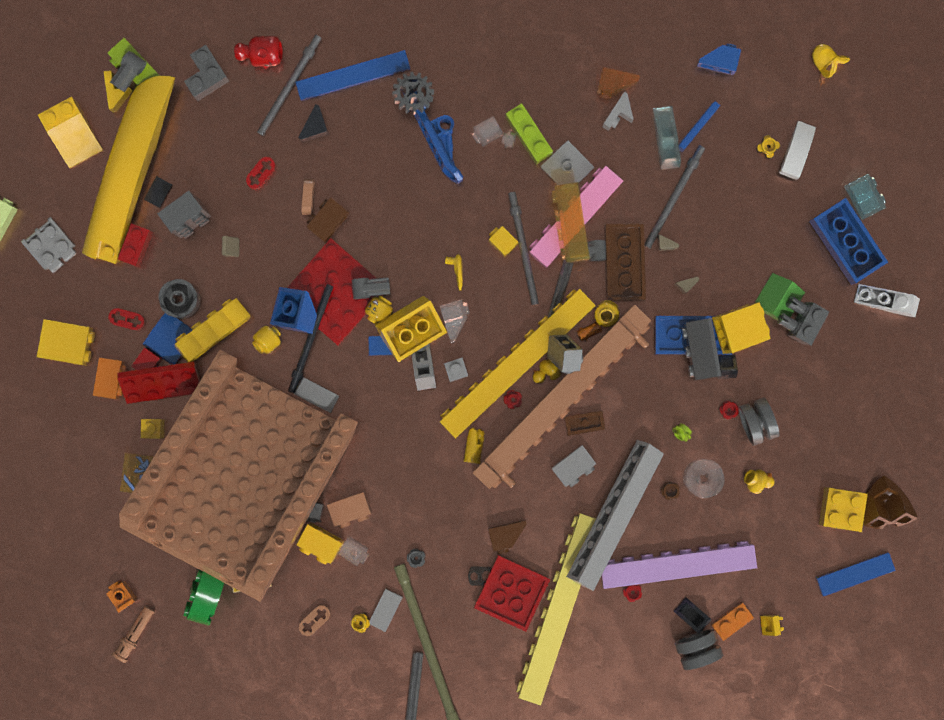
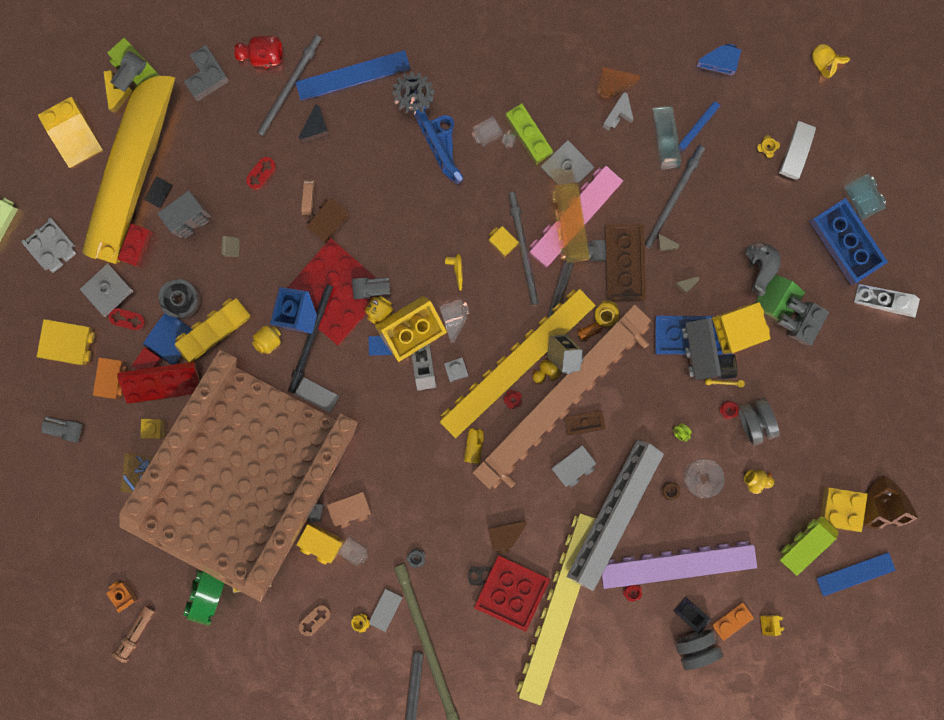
(66, 429): none -> dark grey piece
(106, 290): none -> light grey plate
(708, 381): none -> yellow hinge
(768, 262): none -> dark grey piece
(808, 545): none -> lime brick

